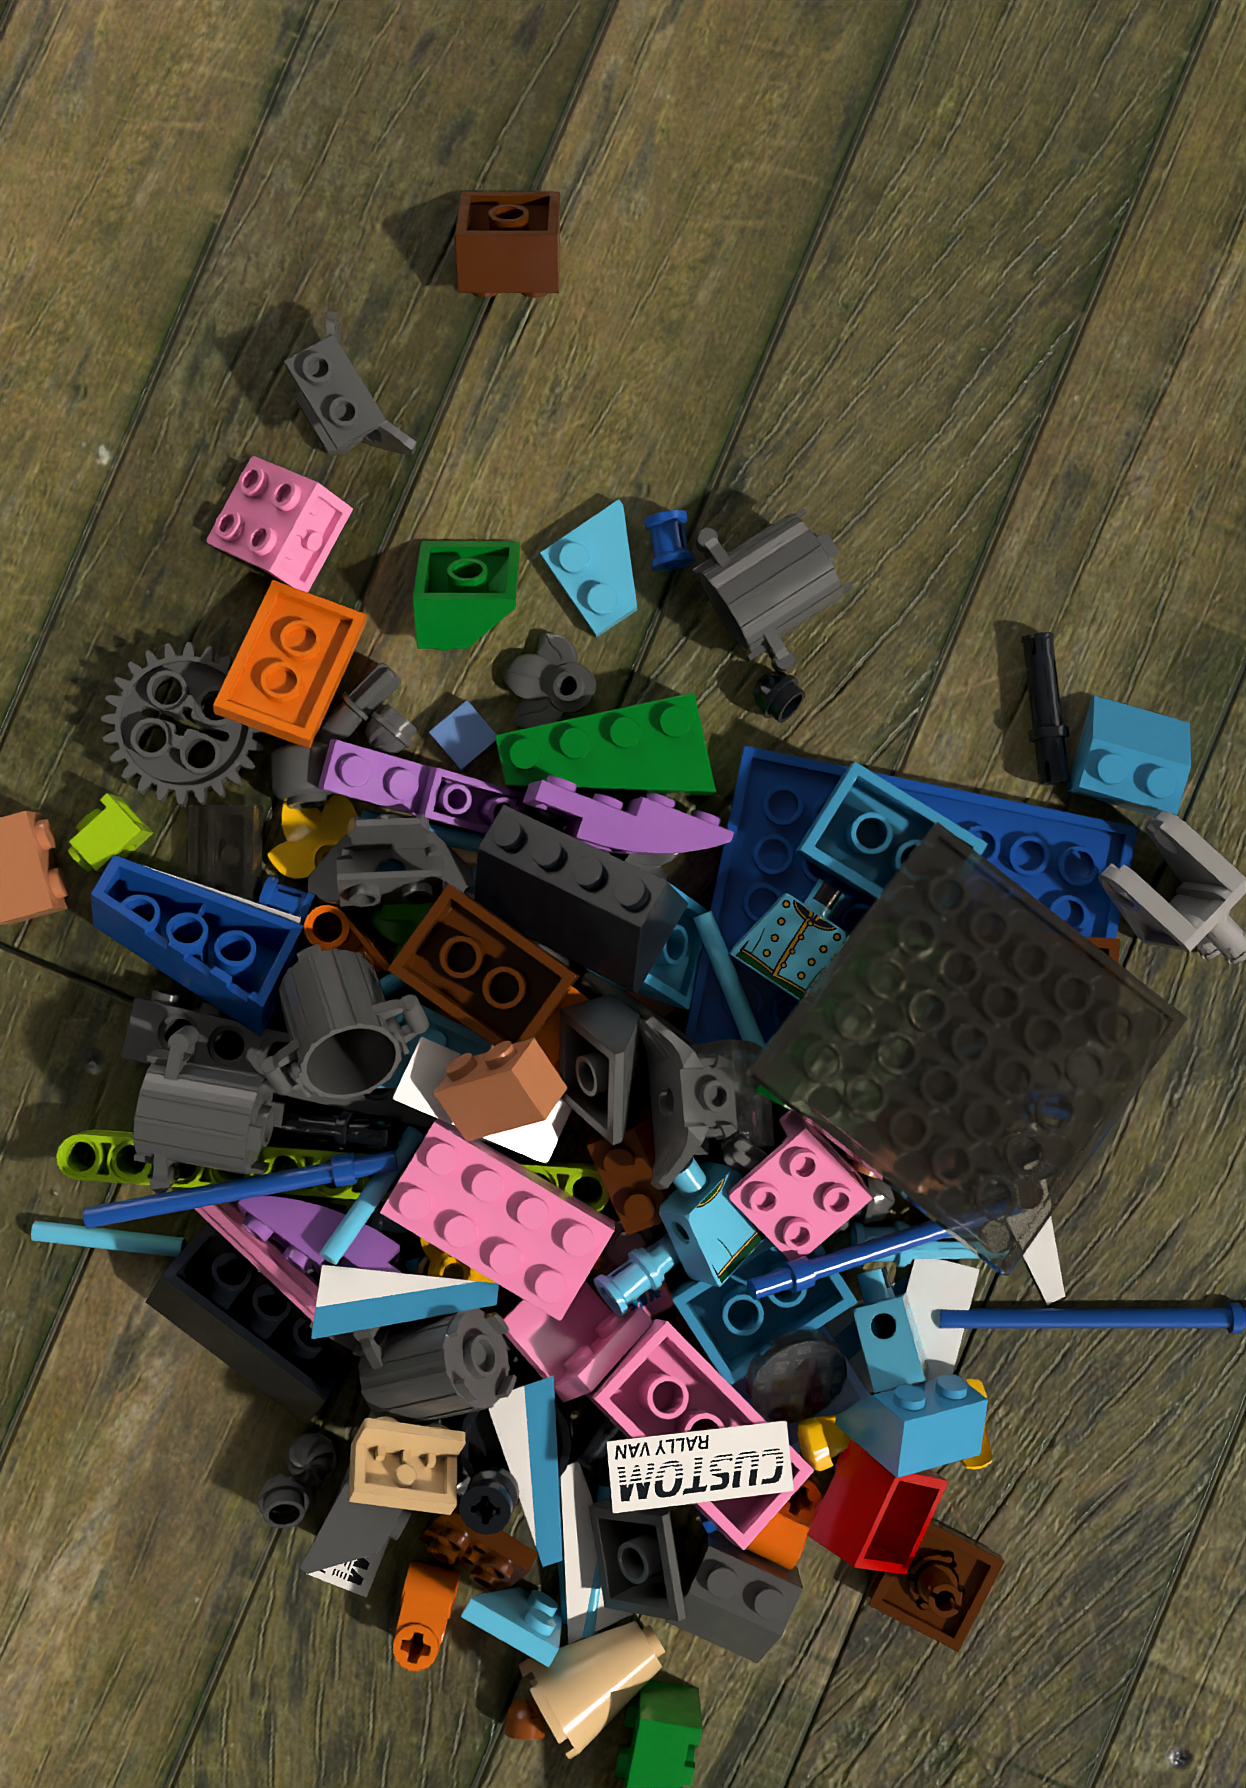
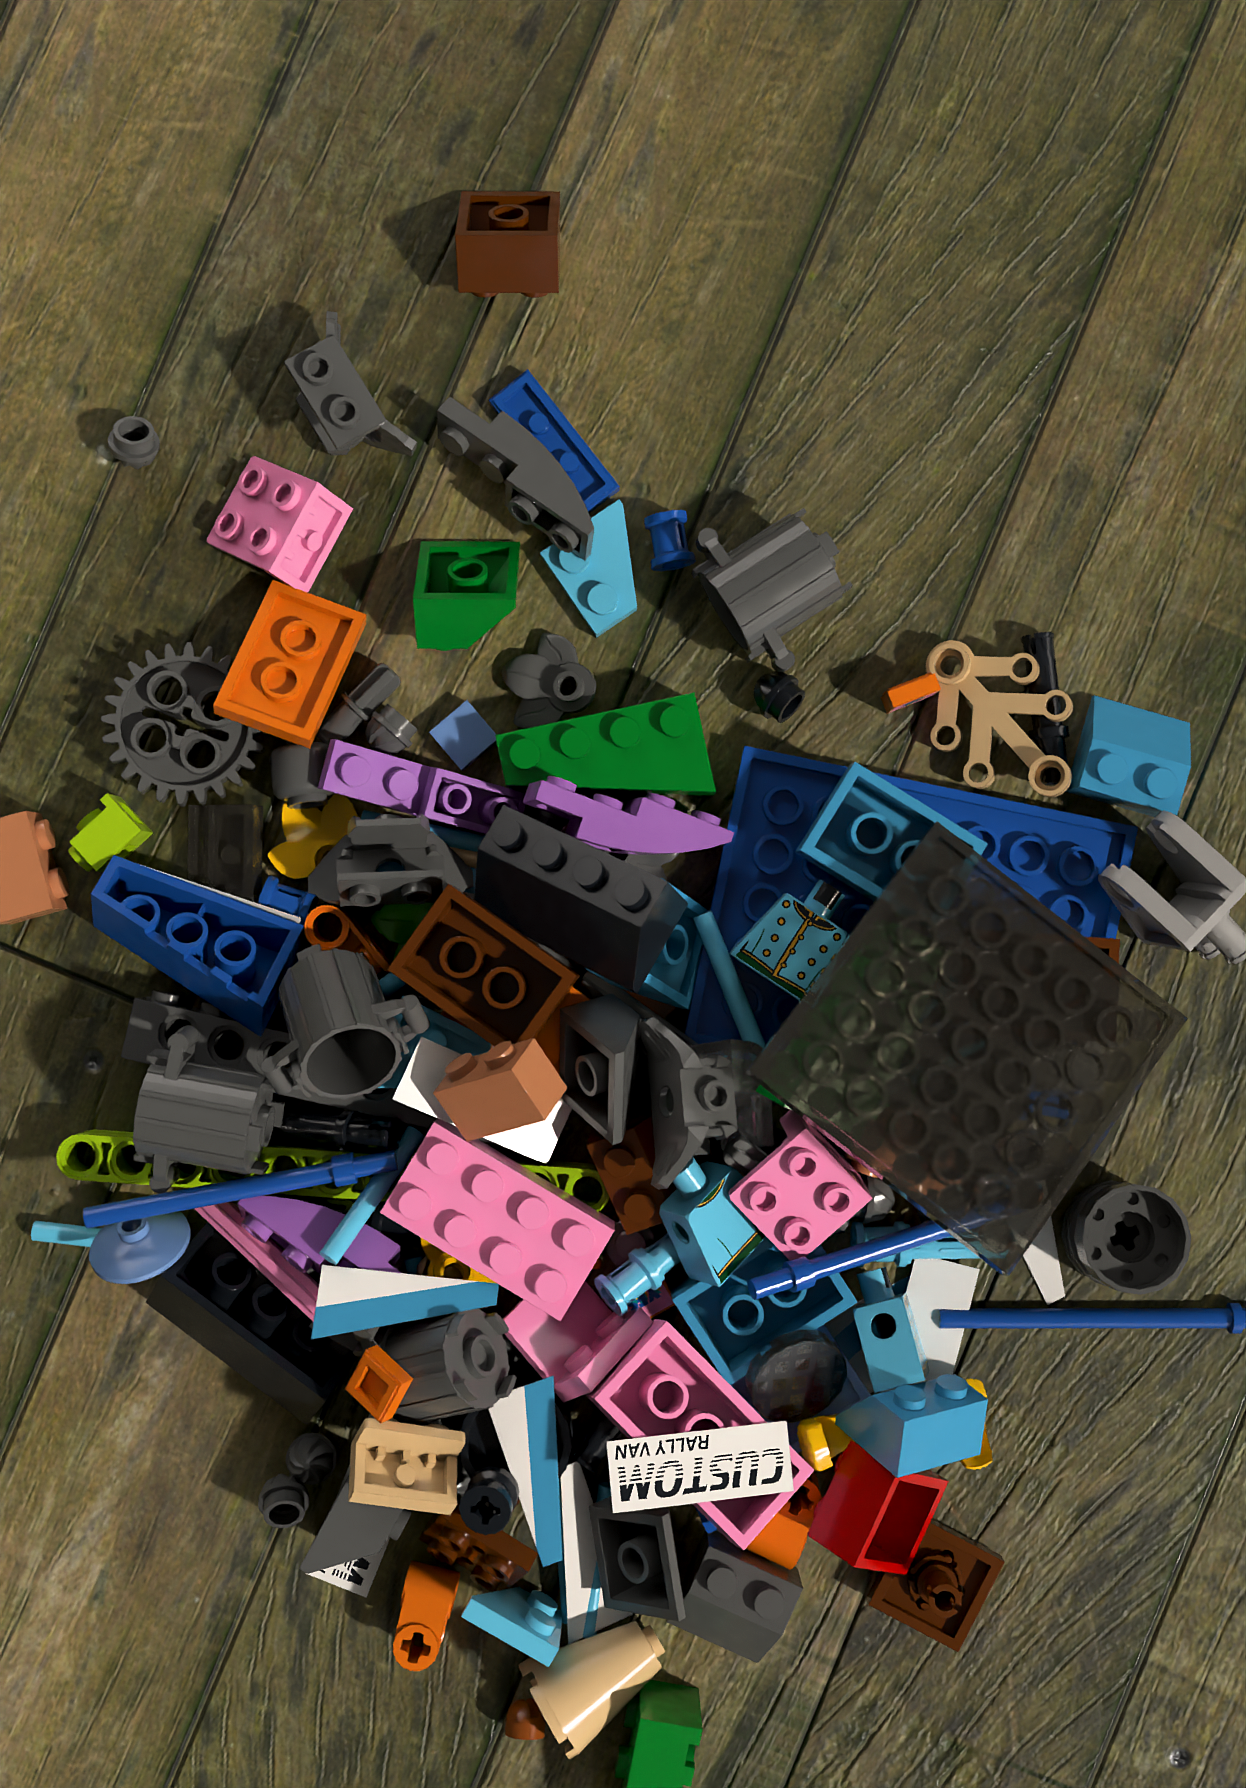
(134, 442): none -> dark grey plate
(139, 1247): none -> medium blue dish
(379, 1383): none -> orange tile
(535, 410): none -> blue tile
(535, 481): none -> dark grey slope
(910, 692): none -> orange tile
(993, 711): none -> tan plant
(1151, 1248): none -> dark grey wheel

